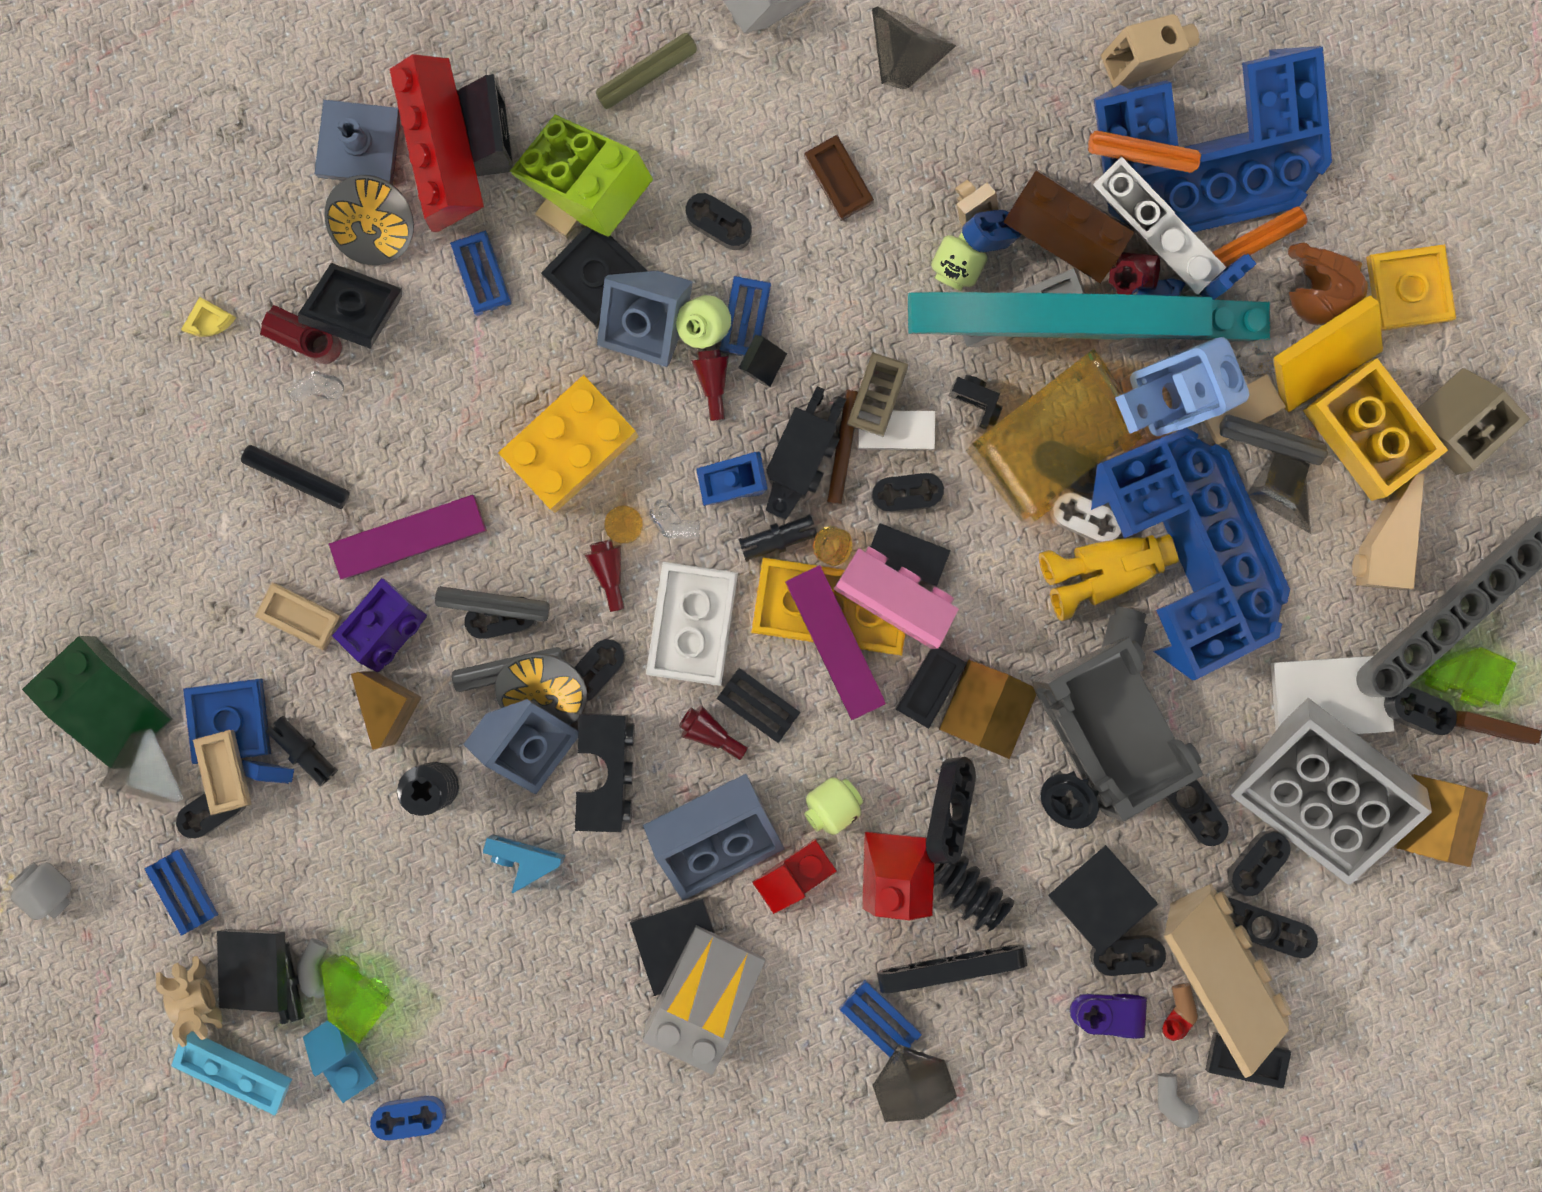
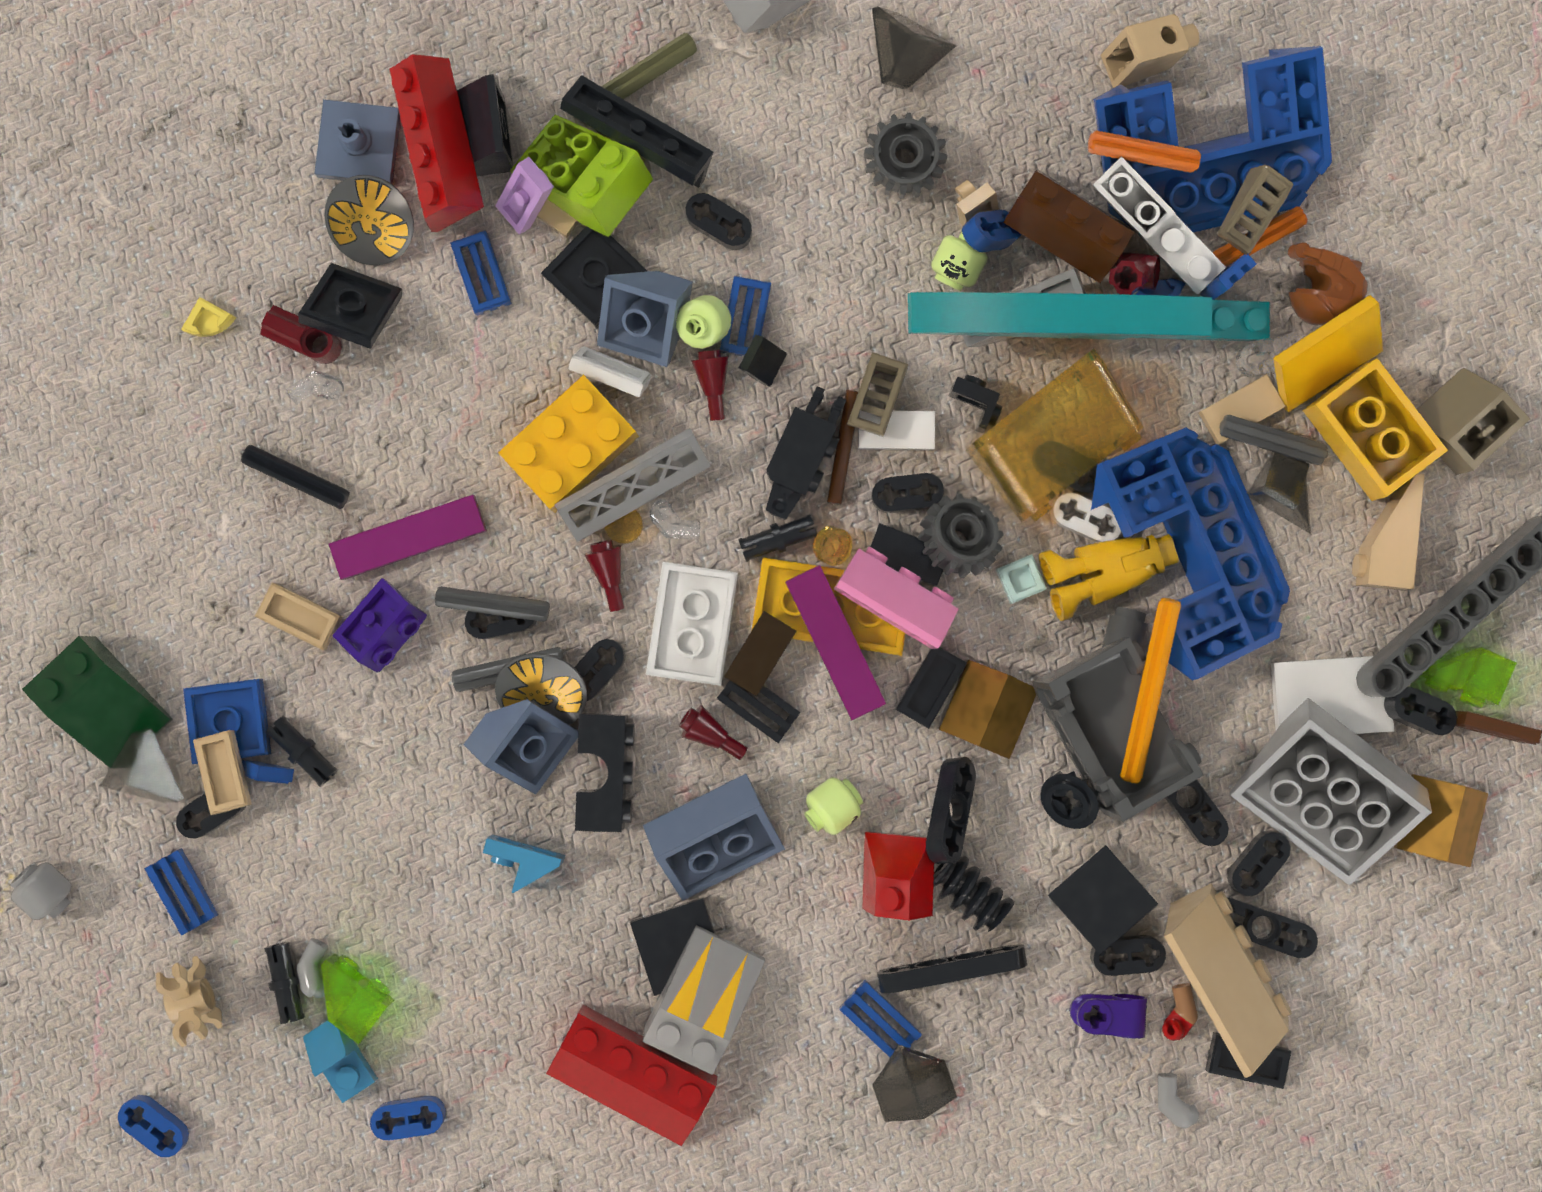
(151, 1128): none -> blue beam
(232, 1073): medium azure plate -> none
(252, 970): black tile -> none
(384, 707): pearl gold slope -> none
(413, 783): black piece -> none
(524, 195): none -> lavender plate
(610, 371): none -> white tile
(631, 1076): none -> red slope
(632, 485): none -> light grey fence
(637, 131): none -> black fence
(732, 479): blue slope -> none
(760, 653): none -> dark brown tile
(794, 876): red slope -> none
(838, 177): reddish brown tile -> none
(908, 135): none -> dark grey gear
(947, 548): none -> dark grey gear
(1021, 579): none -> light aqua tile
(1150, 690): none -> light orange axle
(1200, 382): light blue piece -> none
(1268, 187): none -> dark tan slope
(1412, 287): yellow tile -> none

